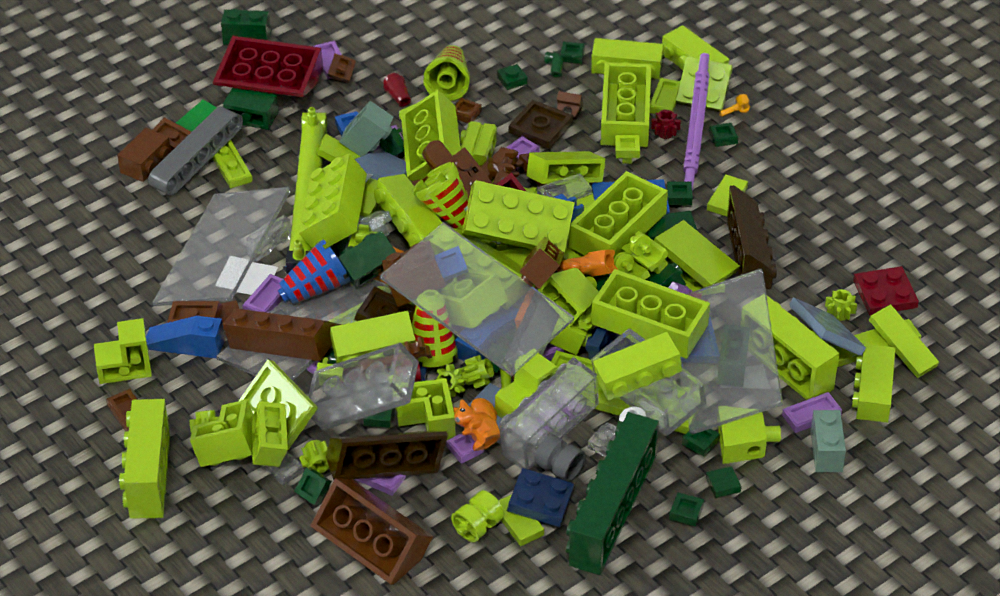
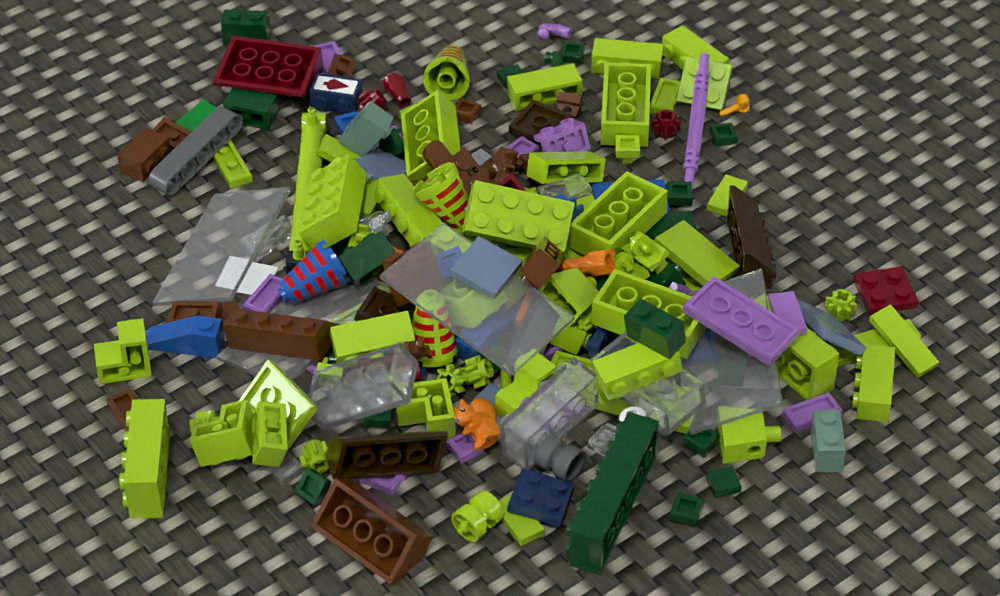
(335, 93): none -> dark blue brick
(374, 96): none -> dark red gear
(479, 140): lime brick -> none
(486, 267): none -> sand blue tile
(543, 85): none -> lime brick
(555, 29): none -> medium lavender arm
(567, 137): none -> medium lavender bracket
(655, 328): none -> dark green brick
(741, 321): none -> medium lavender tile
(787, 307): none -> medium lavender tile

